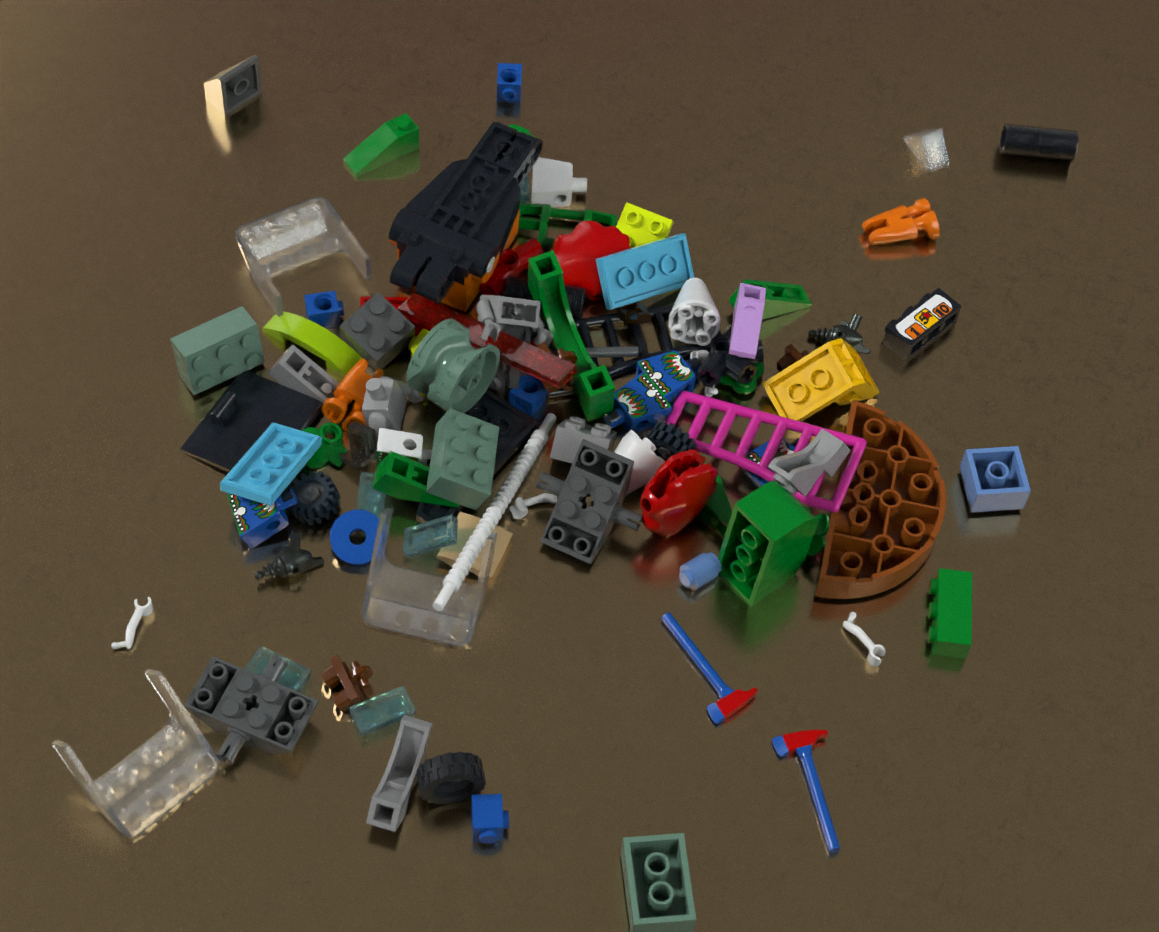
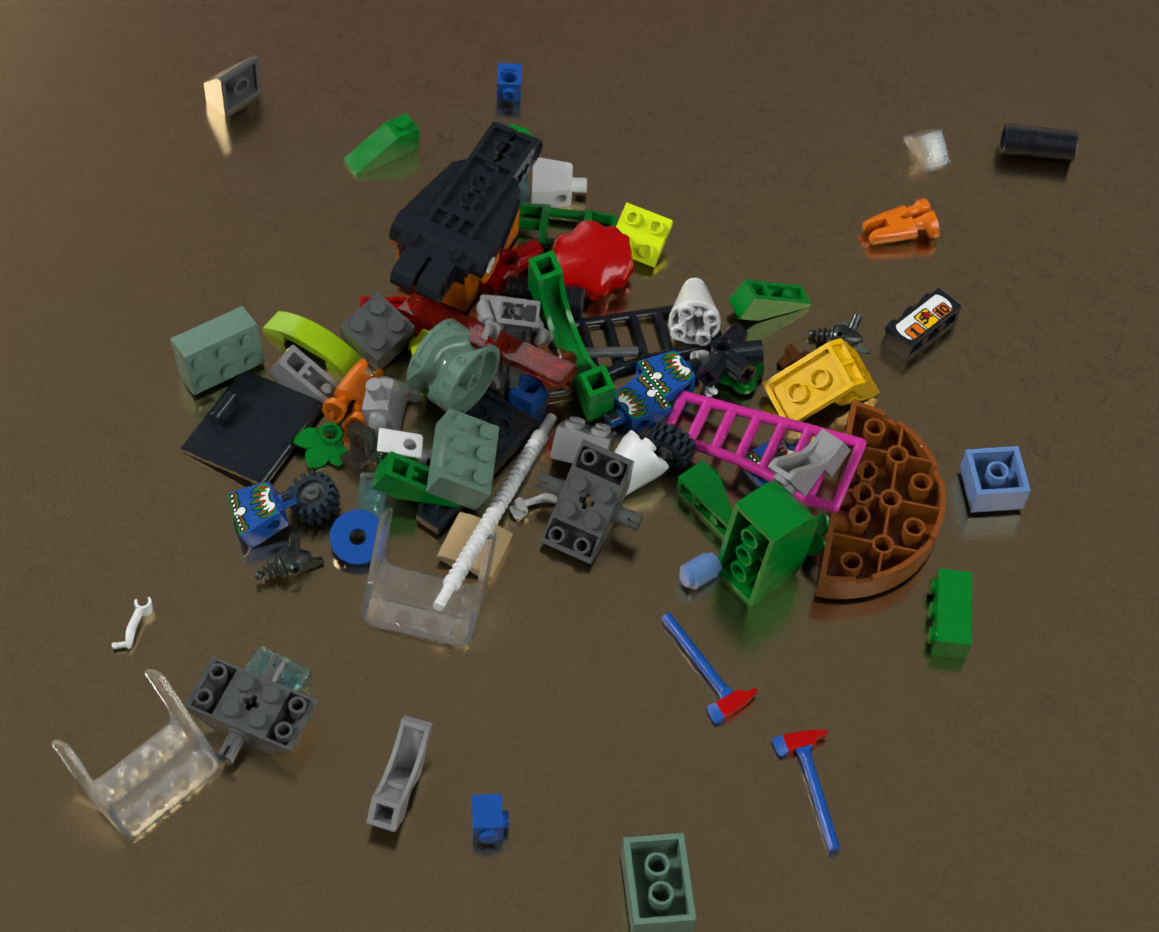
(271, 464): medium azure tile -> none
(294, 239): clear windscreen -> none
(324, 309): blue brick -> none
(340, 673): reddish brown hips -> none
(382, 710): clear light blue plate -> none
(430, 535): clear light blue plate -> none
(451, 778): black tyre -> none
(634, 313): dark brown tile -> none
(644, 271): medium azure tile -> none
(677, 493): red piece -> none
(747, 321): lavender slope -> none
(862, 636): white piece -> none

